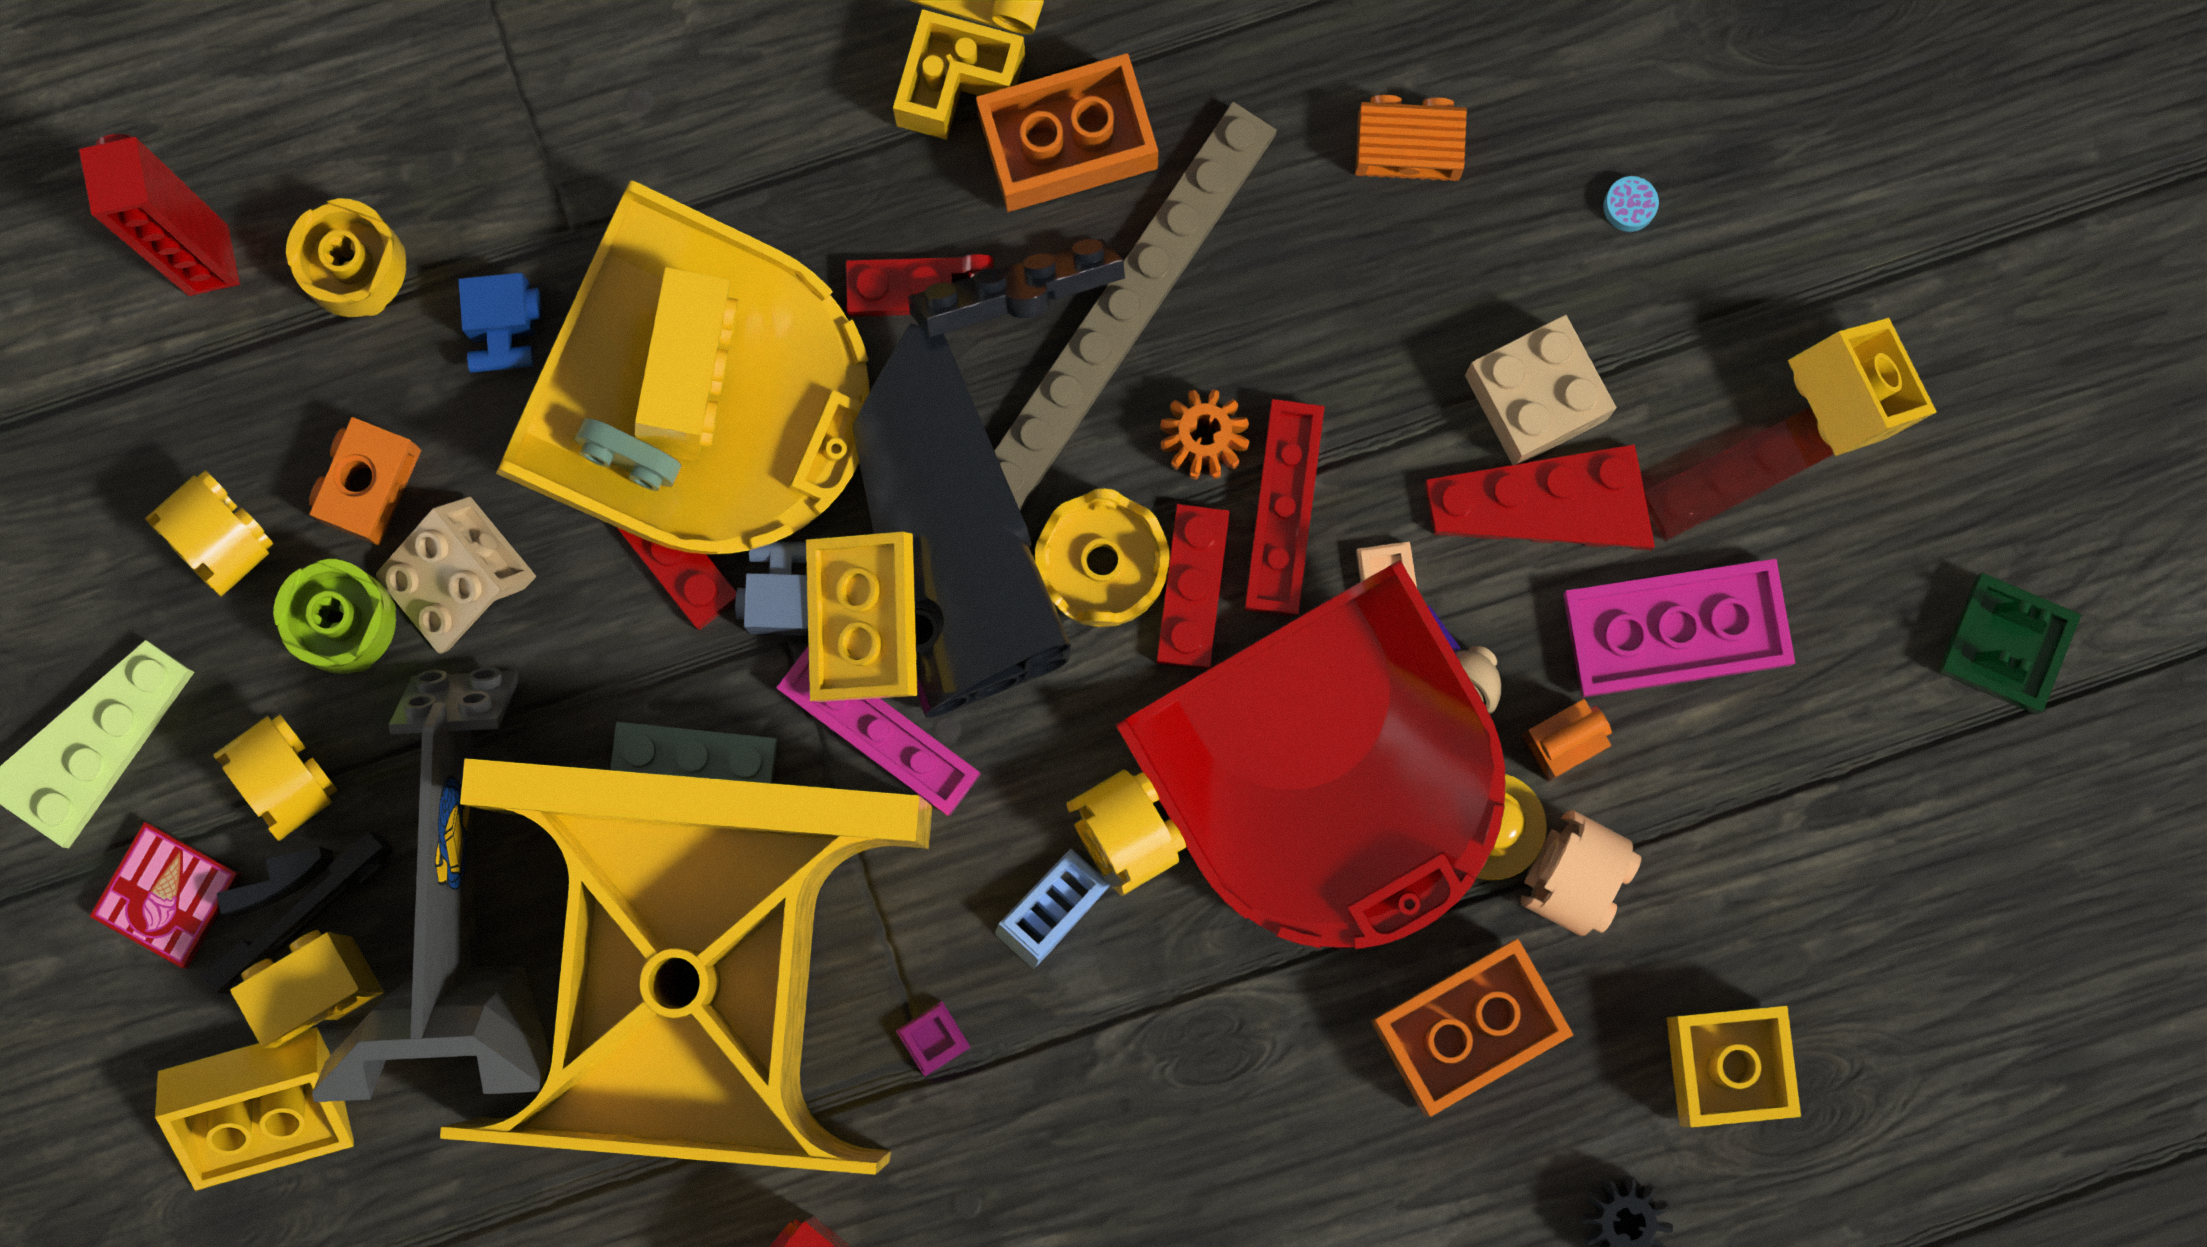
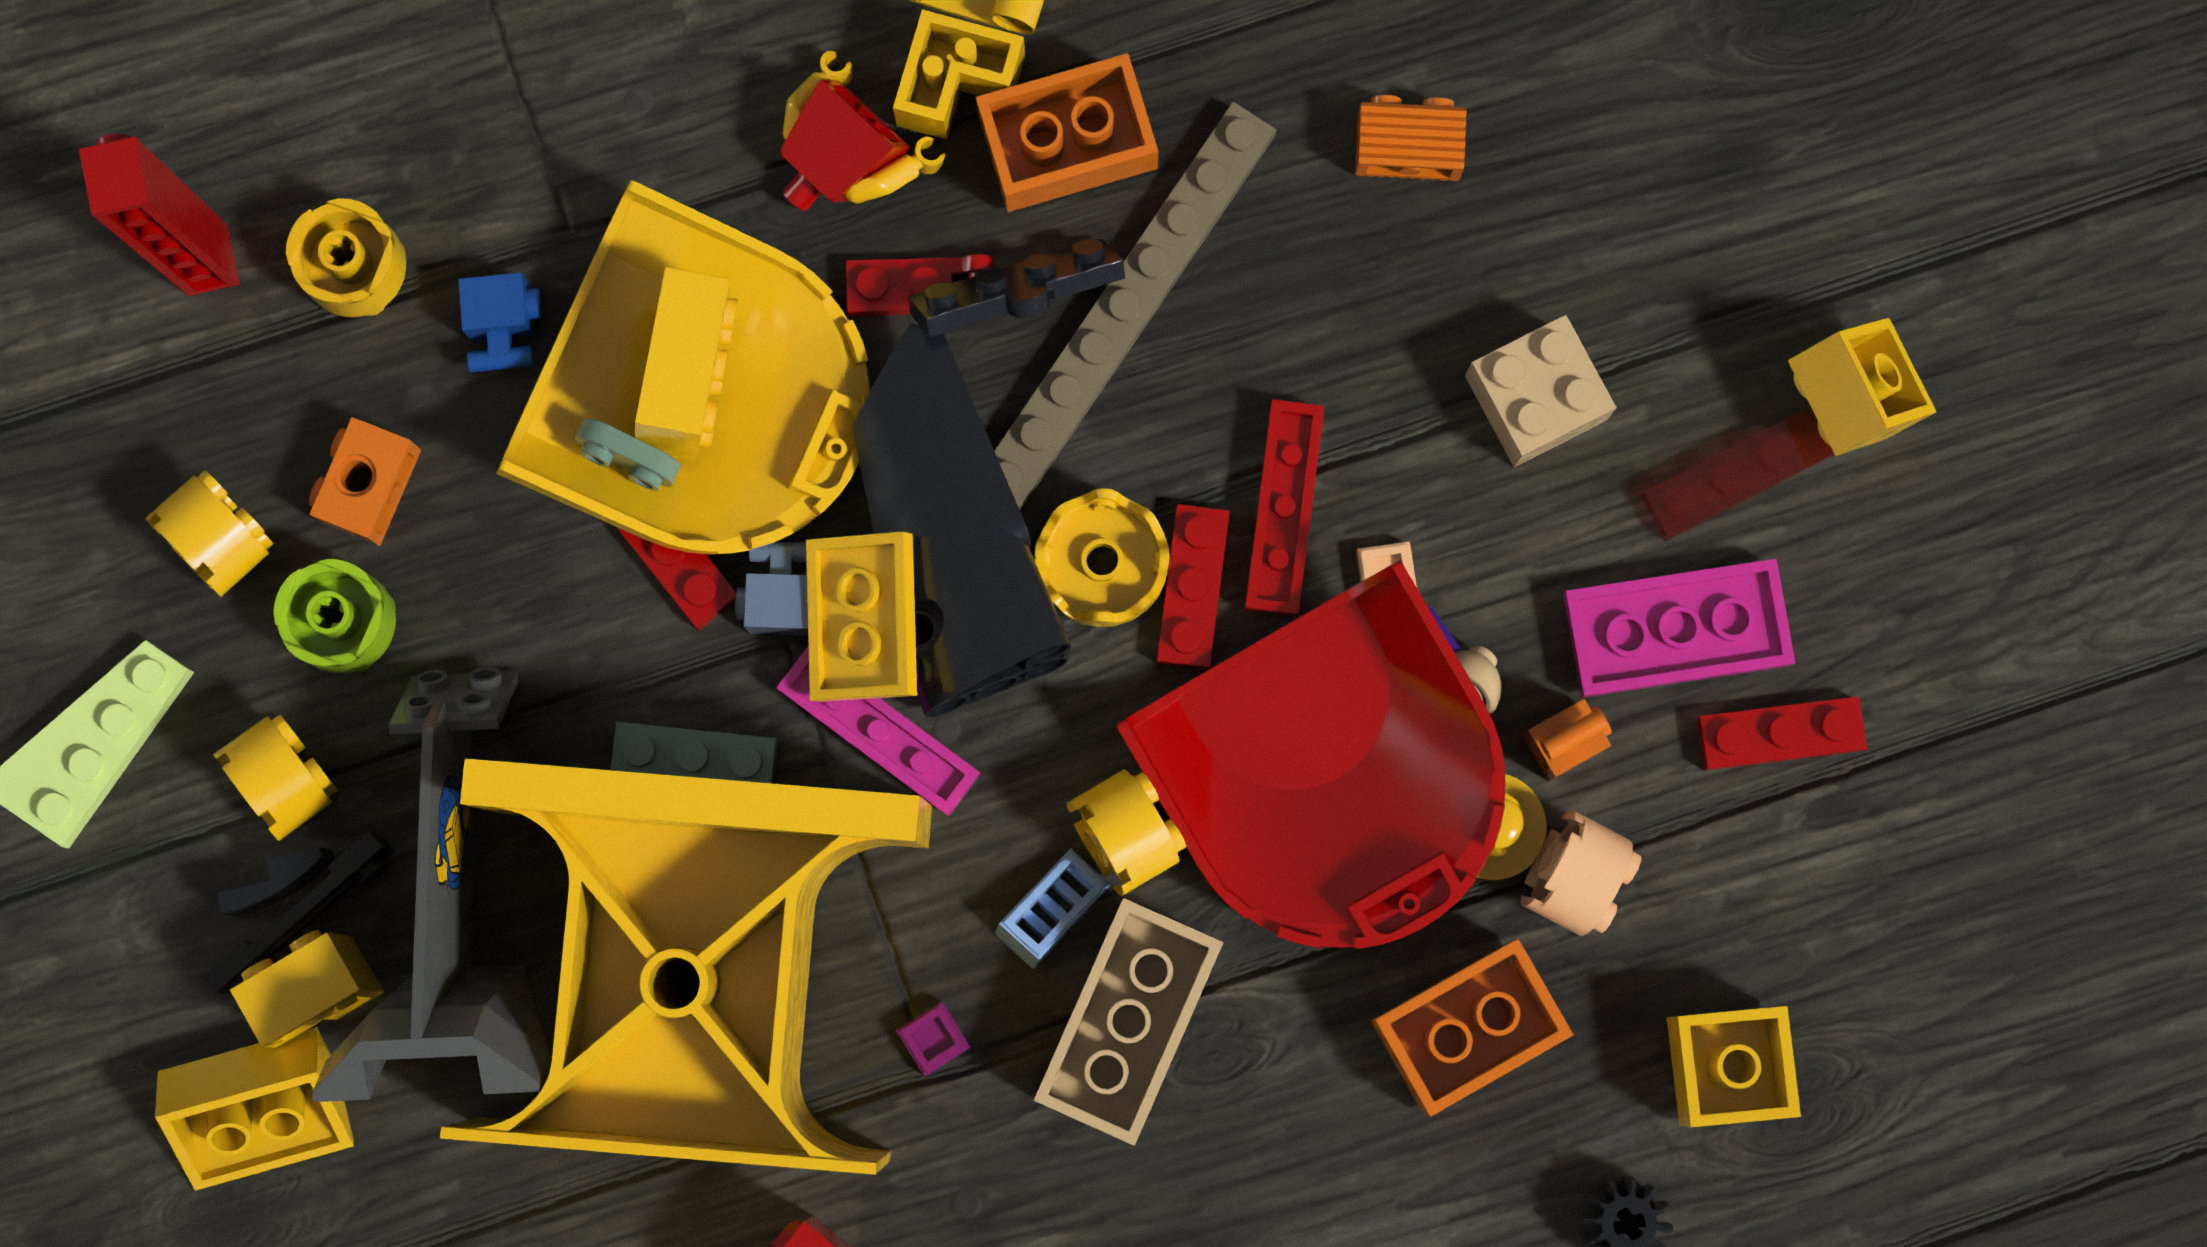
(164, 895): tile -> none
(452, 571): tan bracket -> none
(843, 144): none -> red torso
(1128, 1021): none -> tan brick
(1185, 428): orange gear -> none
(1563, 499): red wing -> none
(1631, 204): medium azure tile -> none
(1781, 733): none -> red plate
(2009, 643): dark green plate -> none

